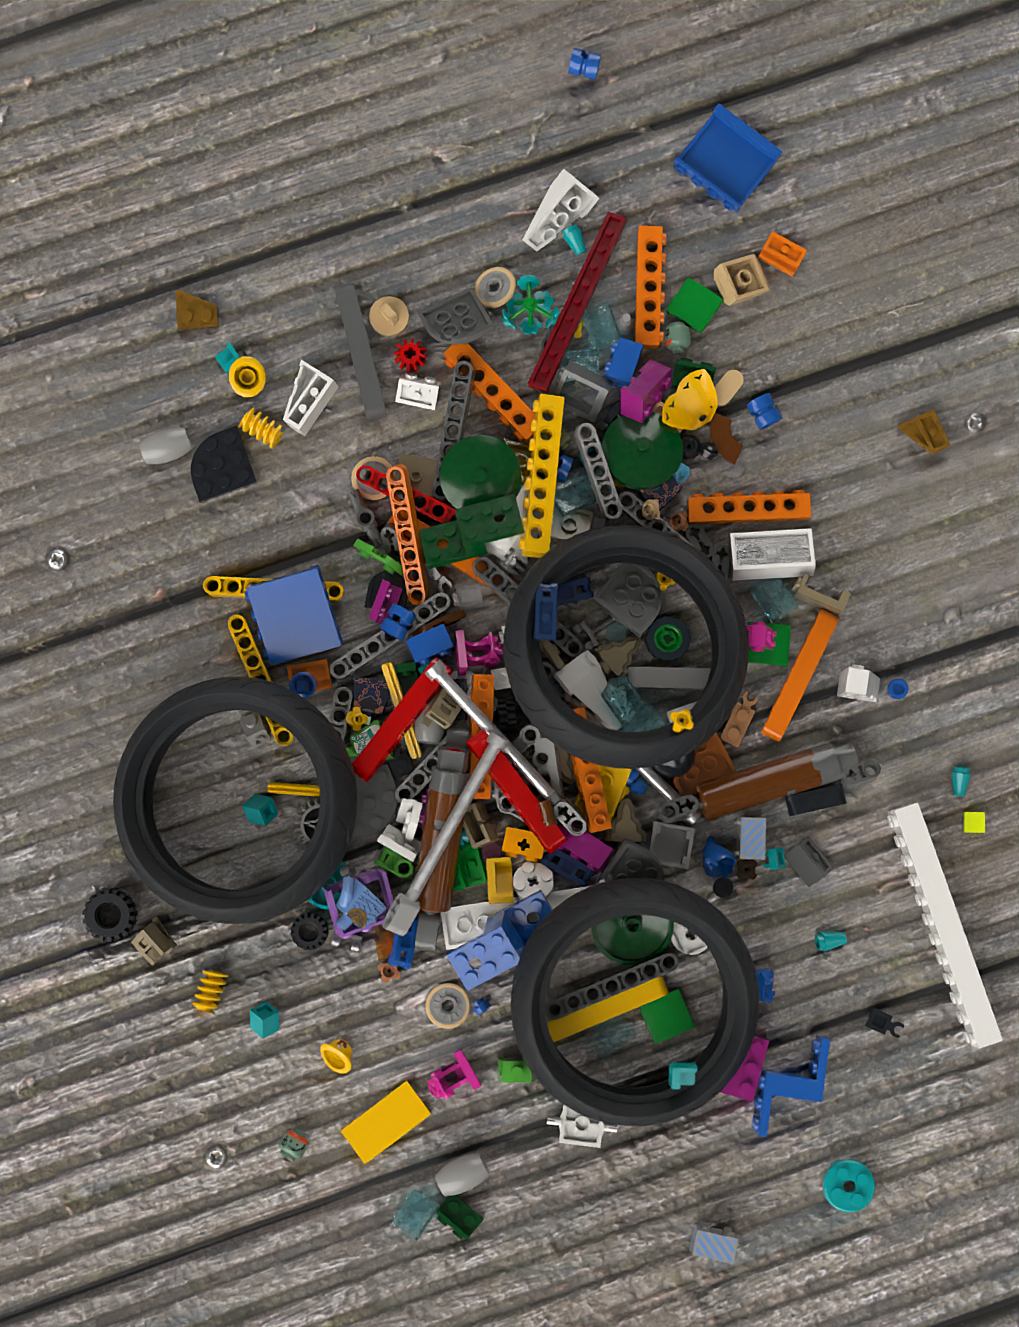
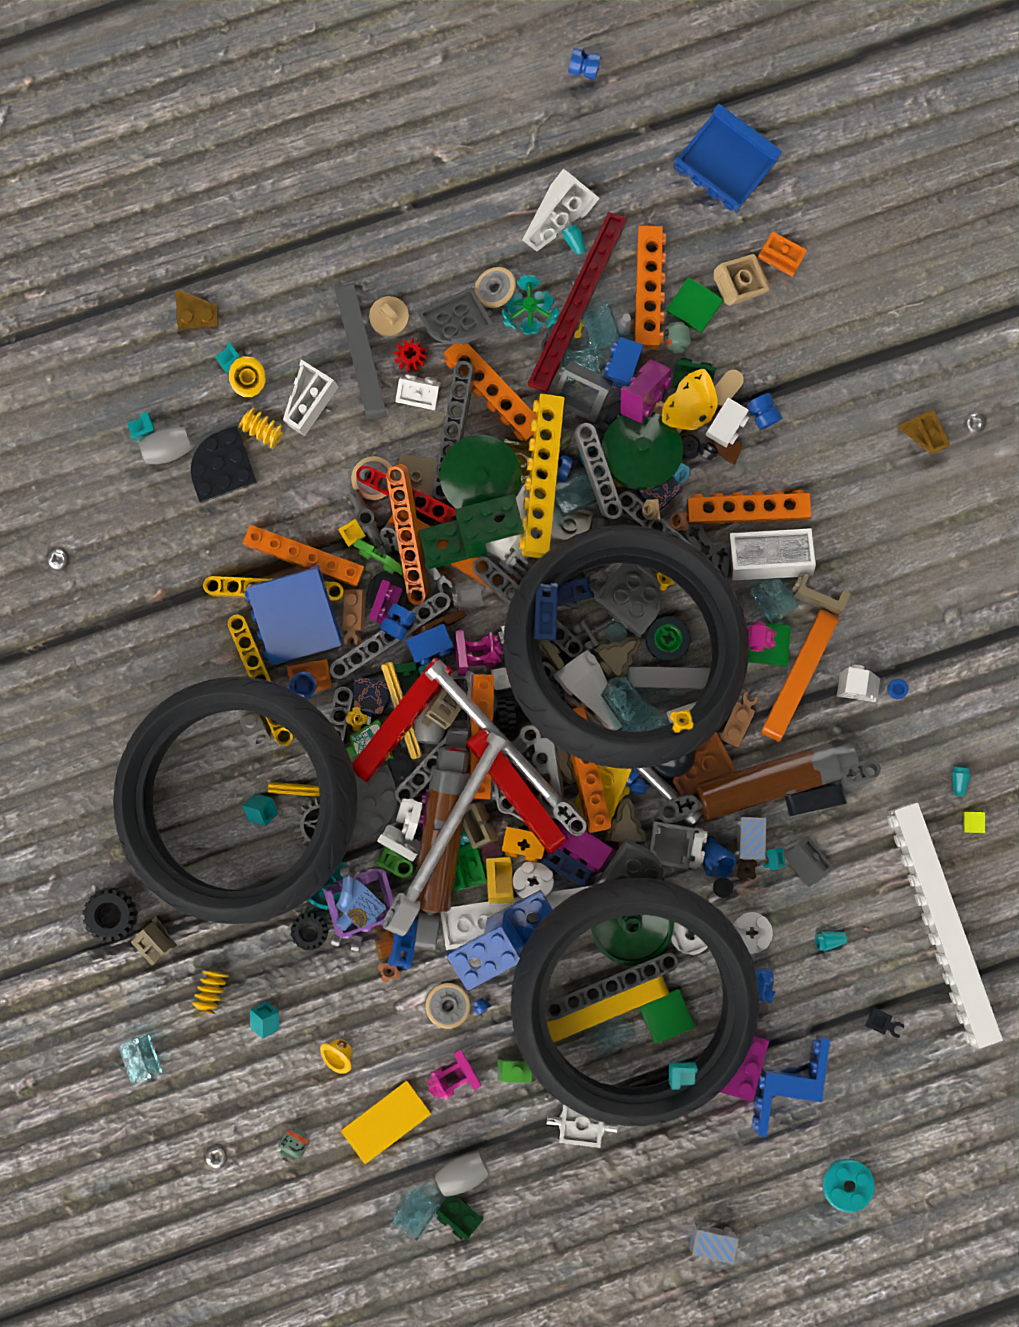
(140, 1059): none -> clear light blue bracket
(141, 427): none -> teal panel
(303, 555): none -> orange brick
(351, 532): none -> yellow plate
(353, 615): none -> medium nougat plate
(547, 813): reddish brown pin -> none
(697, 855): none -> white plate
(727, 422): none -> white brick
(760, 924): none -> white plate

